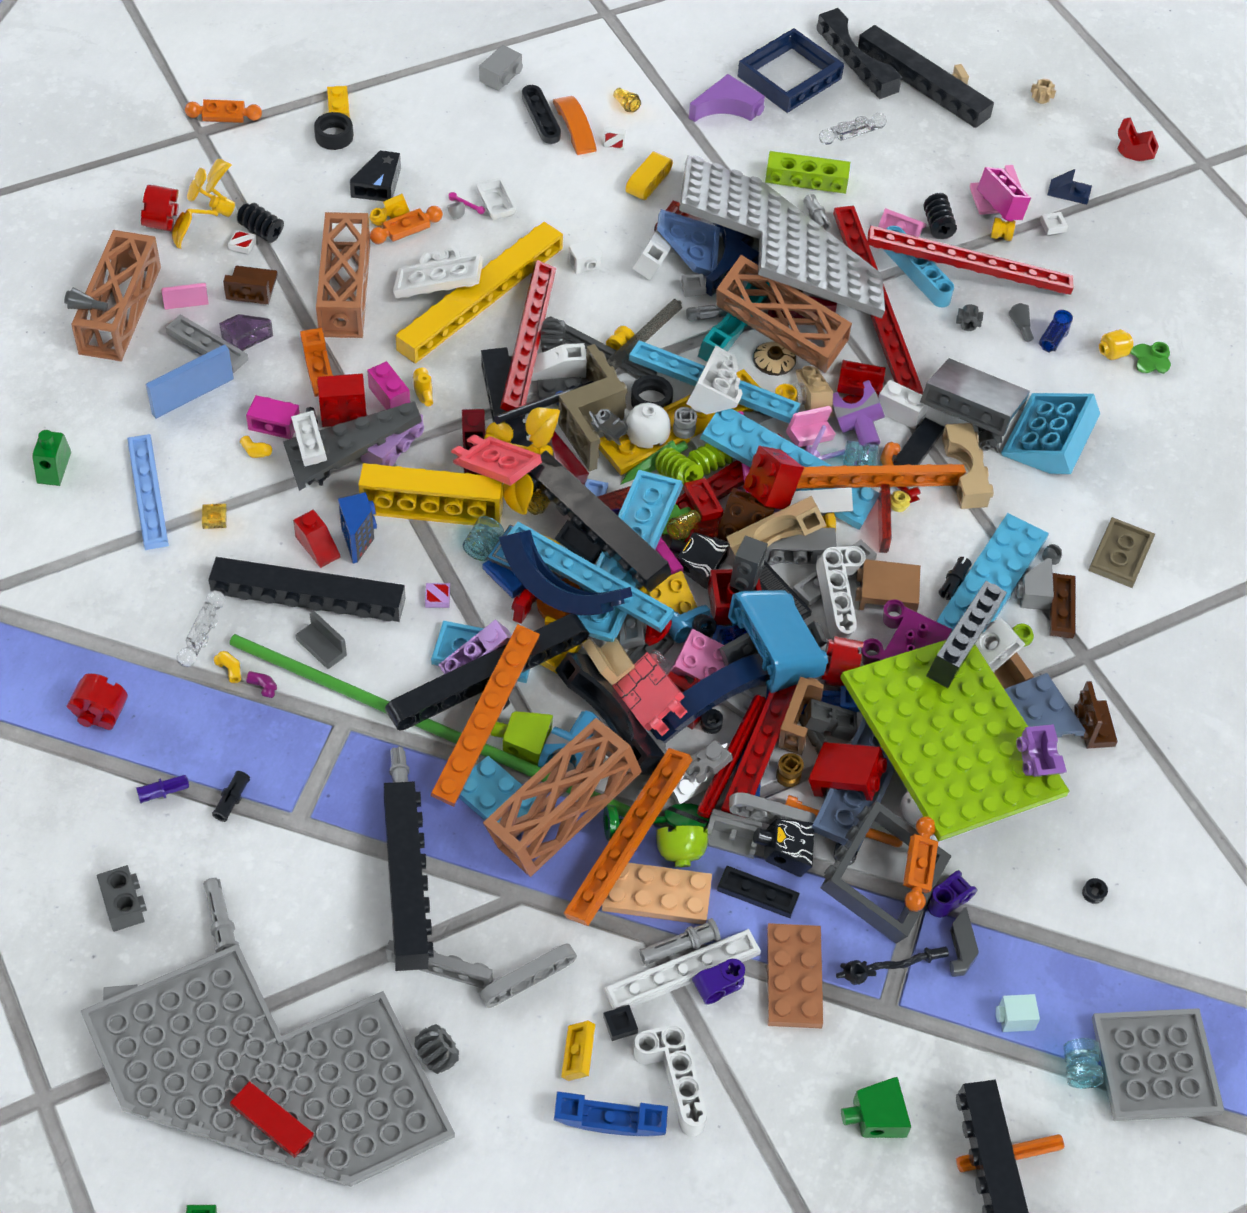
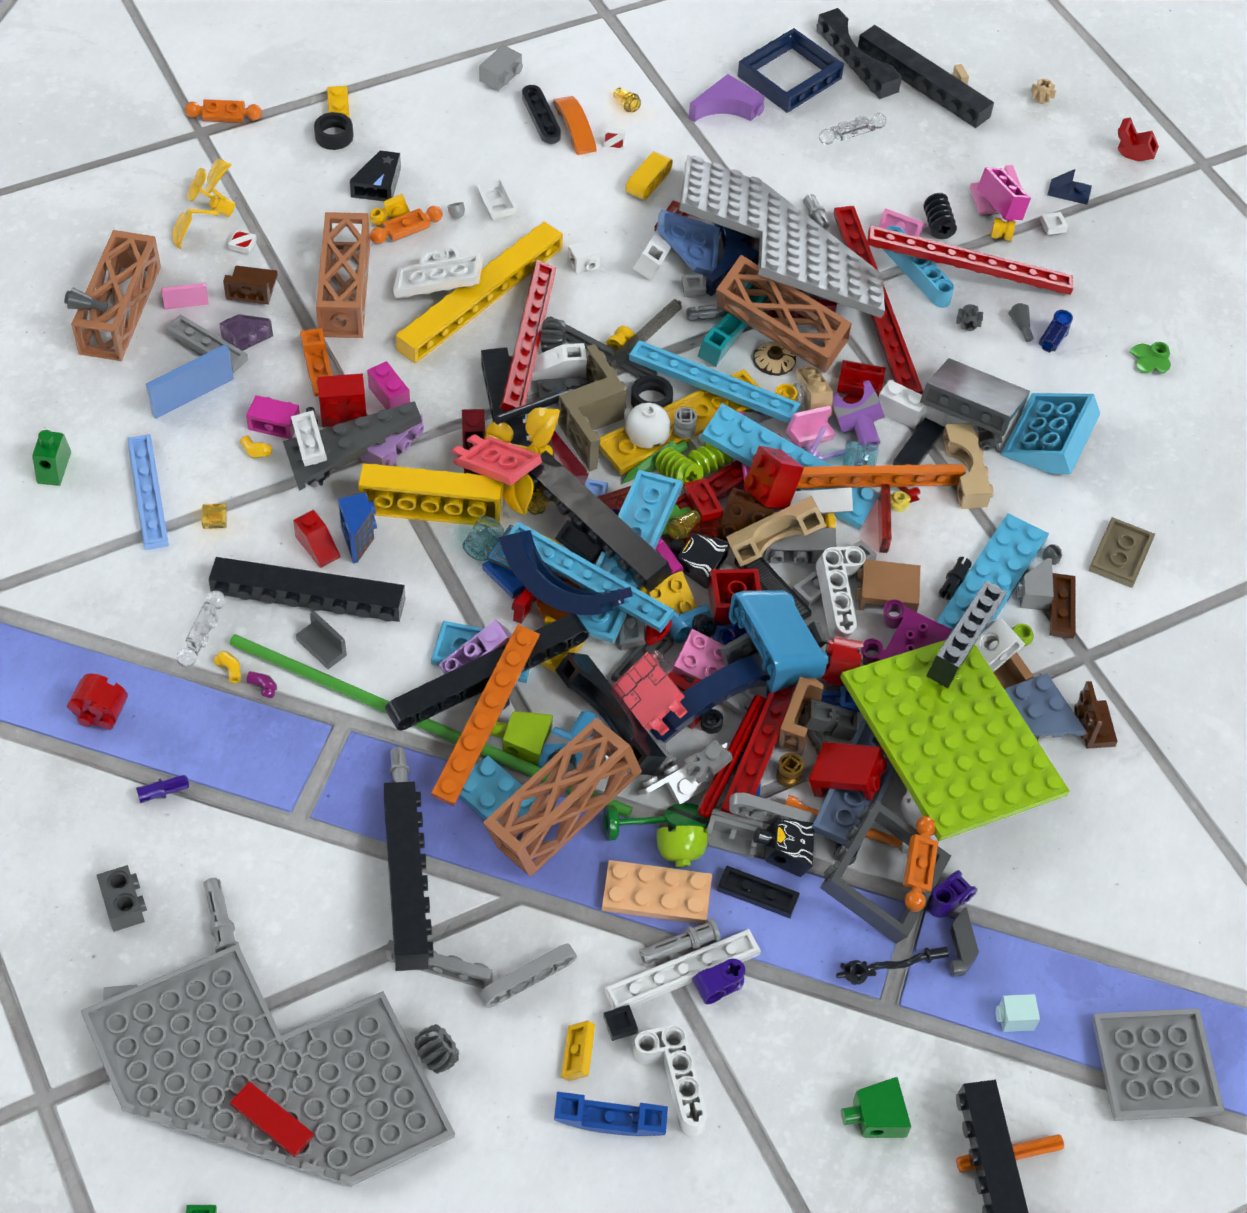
(159, 207): red brick -> none
(231, 796): black pin -> none
(260, 221): black piece -> none
(423, 386): yellow piece -> none
(437, 595): lavender tile -> none
(453, 196): dark pink hinge -> none
(609, 425): dark grey hinge -> none
(609, 659): tan panel -> none
(627, 837): orange plate -> none
(717, 385): white wedge -> none
(748, 564): dark grey brick -> none
(794, 976): nougat plate -> none
(807, 172): lime brick -> none
(889, 450): orange arm -> none
(1040, 751): medium lavender cylinder -> none
(1083, 1065): clear light blue wheel -> none
(1102, 893): black bush -> none
(1116, 344): yellow head -> none

